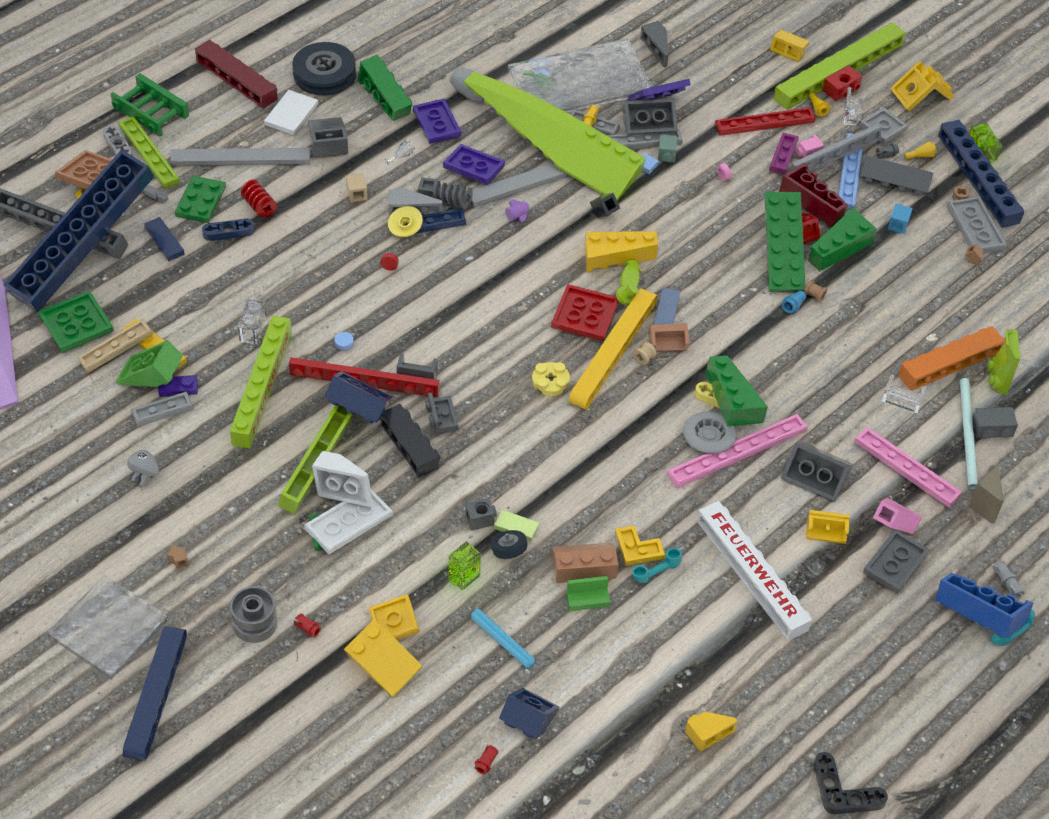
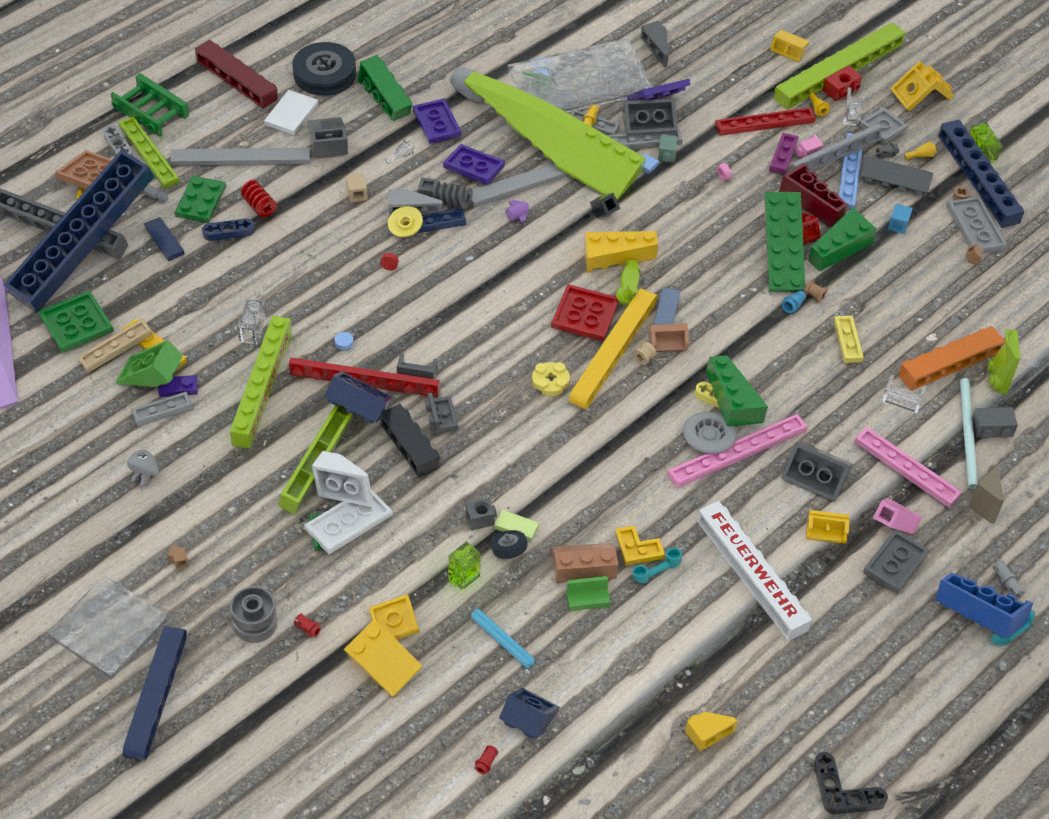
(848, 339): none -> light yellow plate

